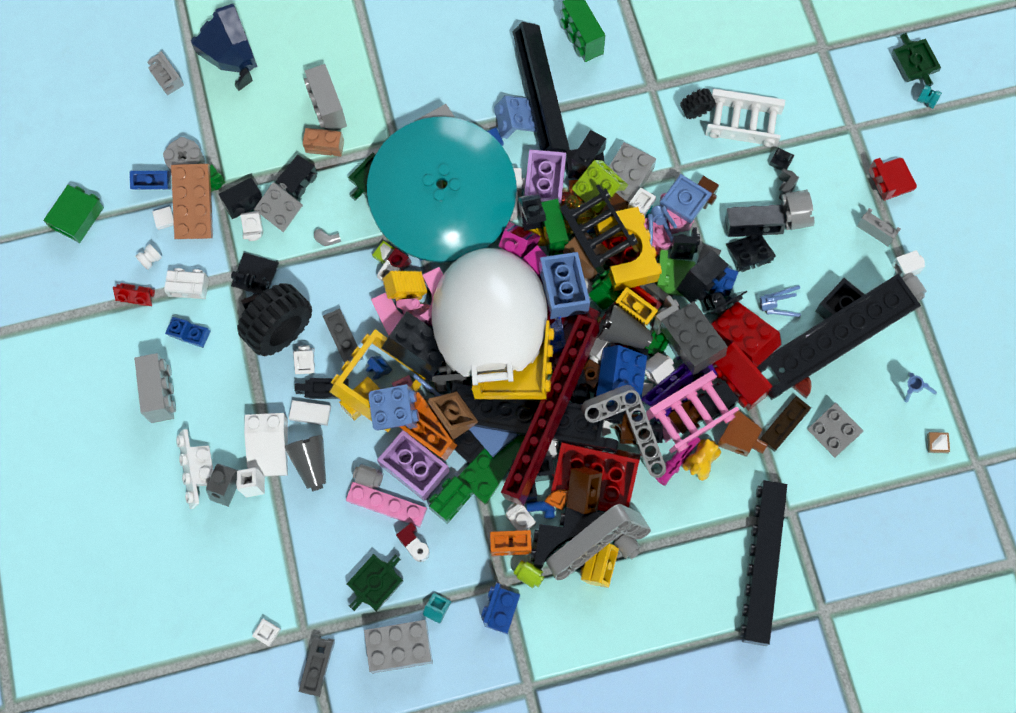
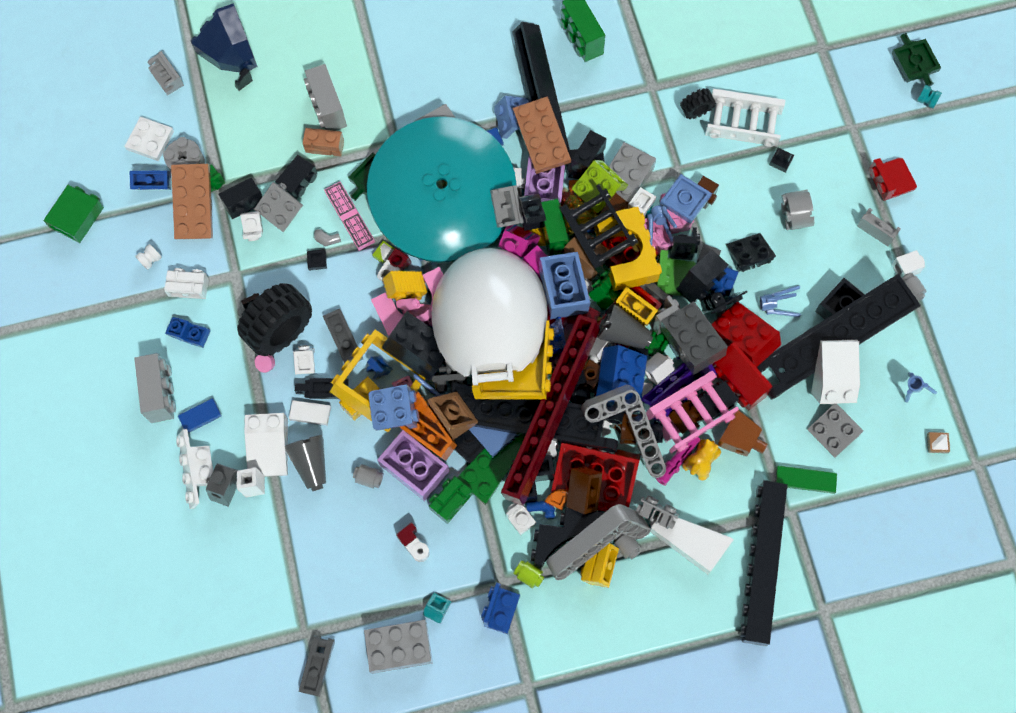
(128, 294): red hinge -> none
(149, 138): none -> white plate
(163, 218): white tile -> none
(200, 415): none -> blue tile
(254, 274): black hinge -> none
(264, 363): none -> bright pink tile
(266, 632): white tile -> none
(317, 259): none -> black tile
(349, 216): none -> tile
(375, 582): dark green plate -> none
(386, 504): bright pink plate -> none
(506, 206): none -> light grey hinge
(510, 543): orange brick -> none
(541, 135): none -> nougat plate
(652, 503): none -> light grey hinge
(693, 542): none -> white slope
(755, 220): black brick -> none
(785, 423): dark brown tile -> none
(789, 181): dark grey bracket -> none
(803, 387): clear red tile -> none
(807, 479): none -> green tile
(837, 372): none -> white slope

